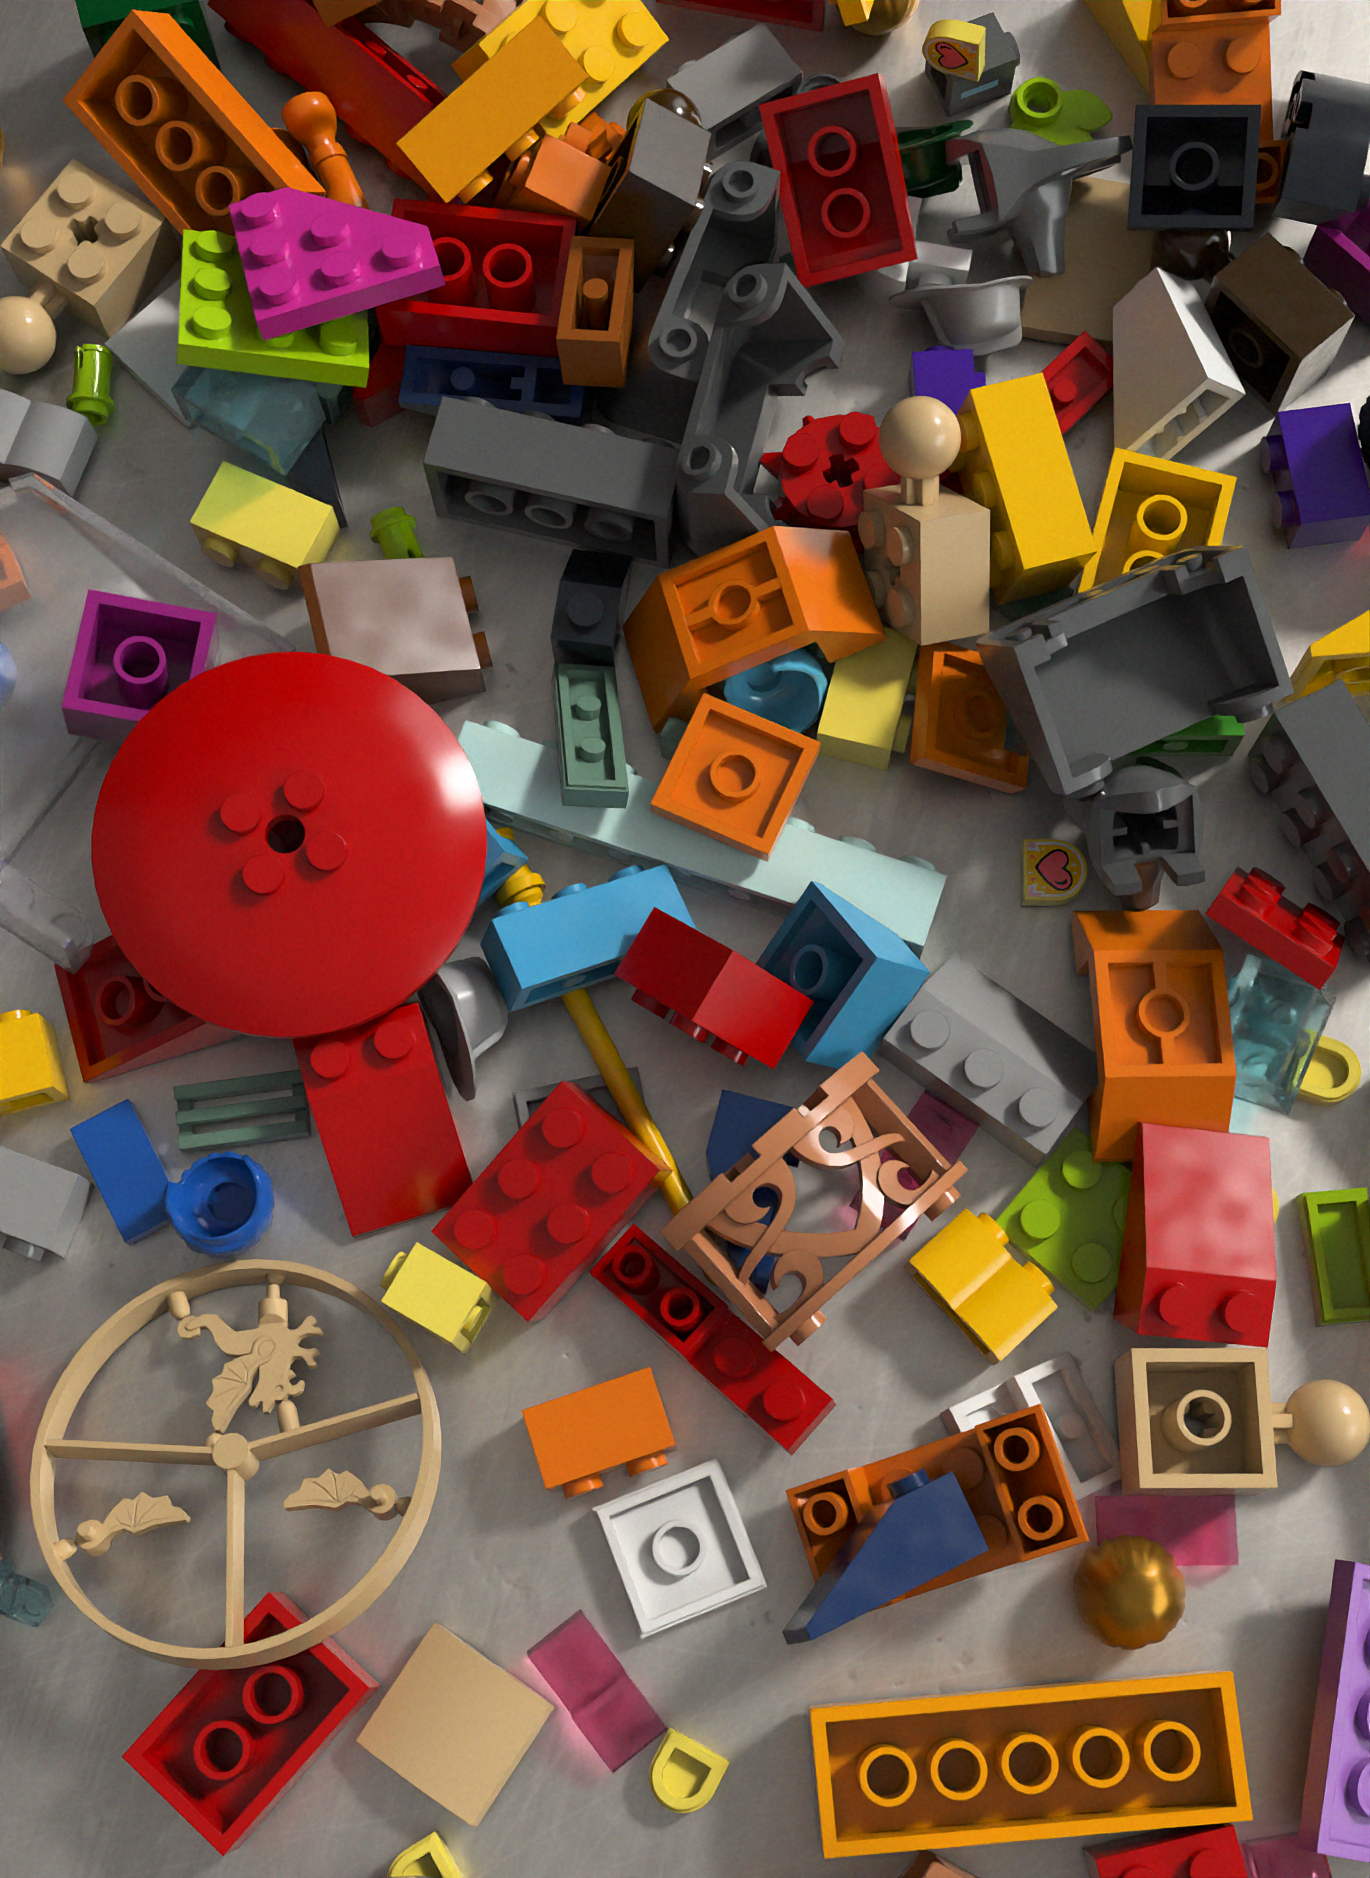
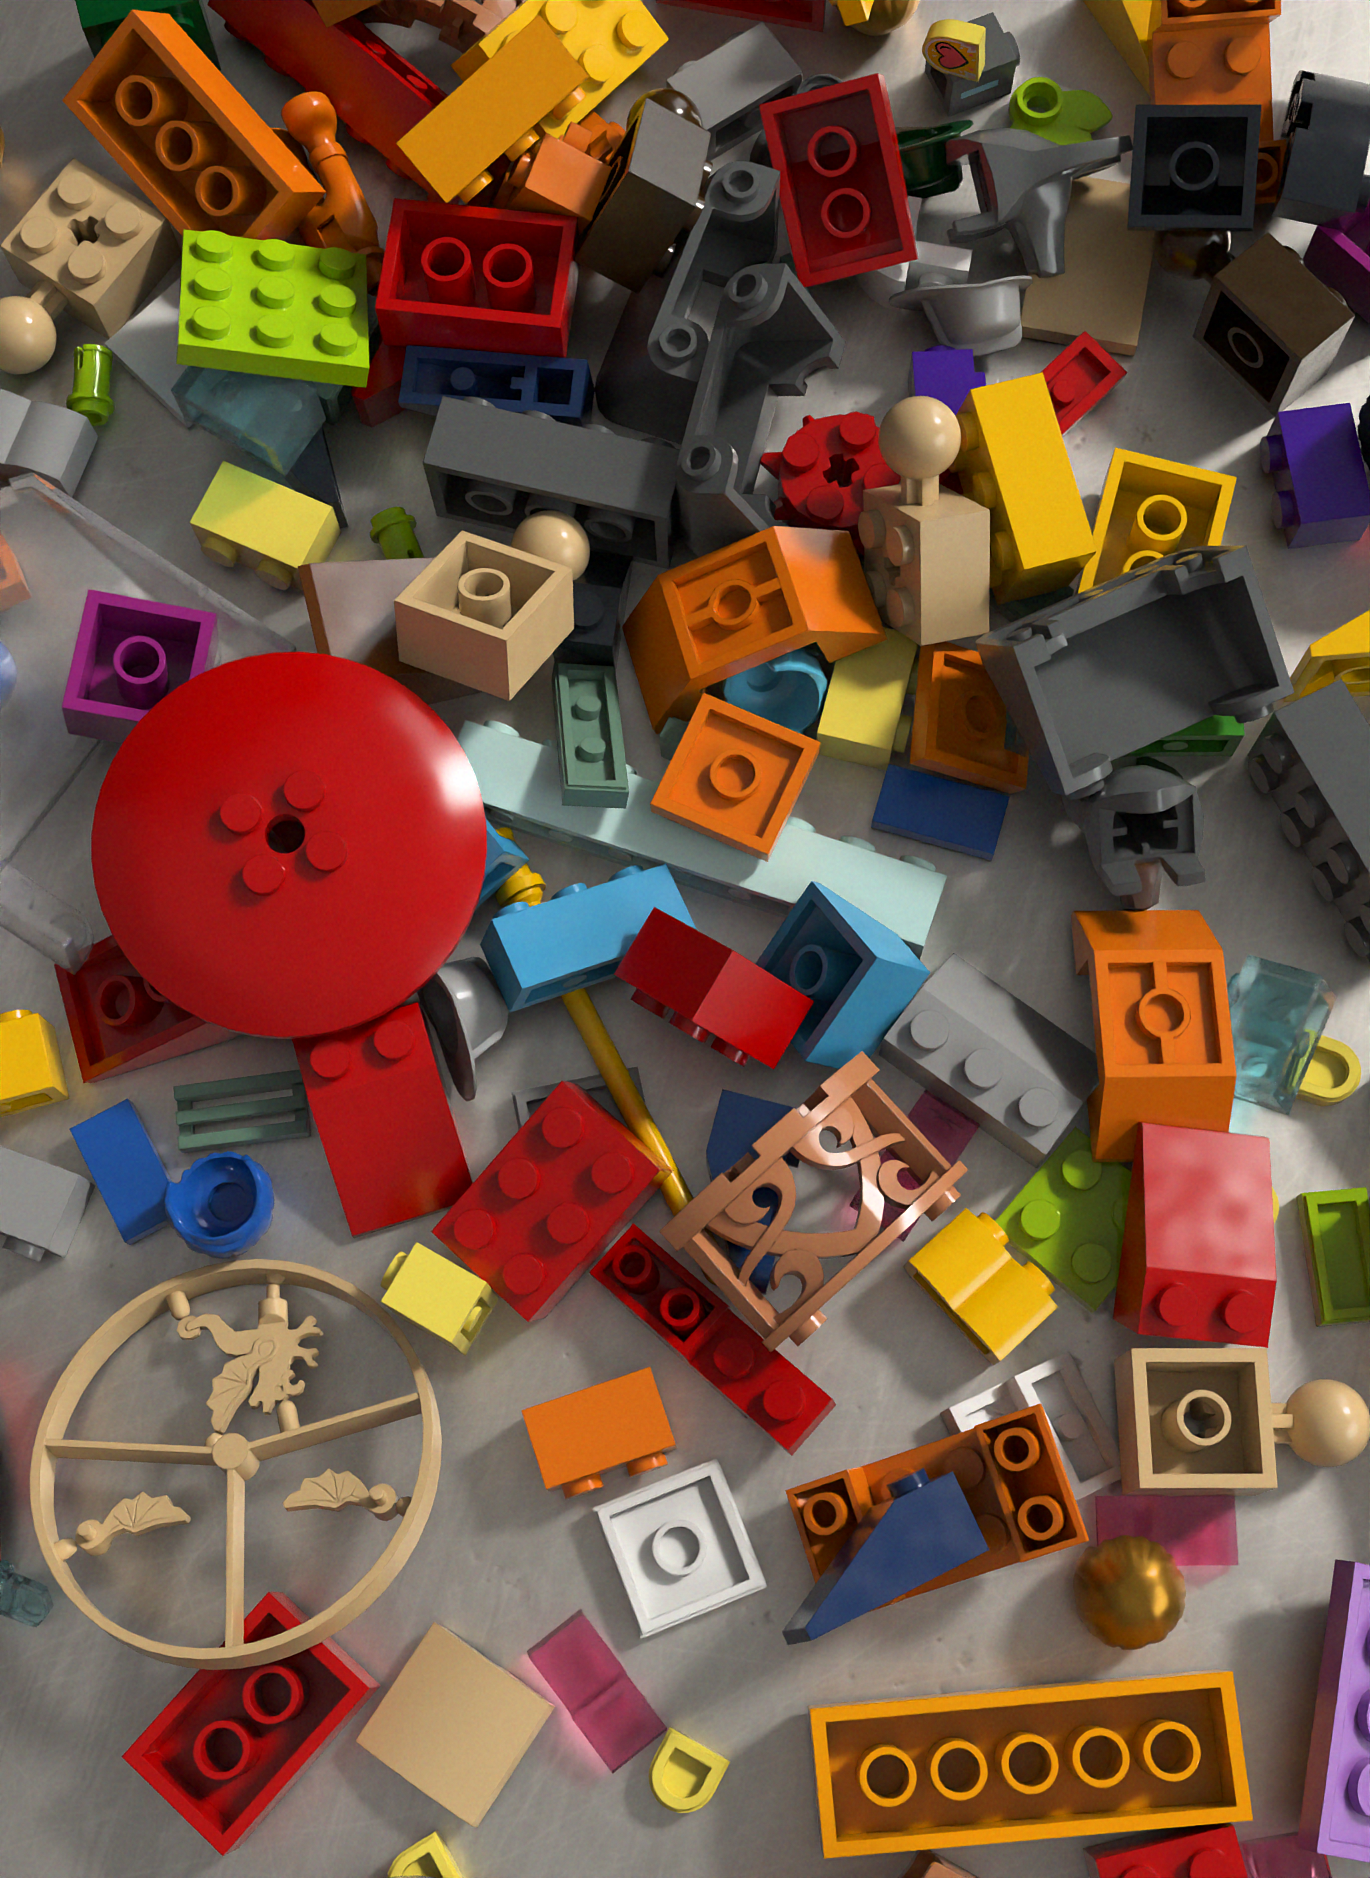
(326, 258): dark pink plate -> none
(492, 608): none -> tan brick
(597, 312): dark orange slope -> none
(940, 812): none -> blue tile
(1051, 872): tile -> none
(1167, 367): white slope -> none
(1292, 936): red plate -> none

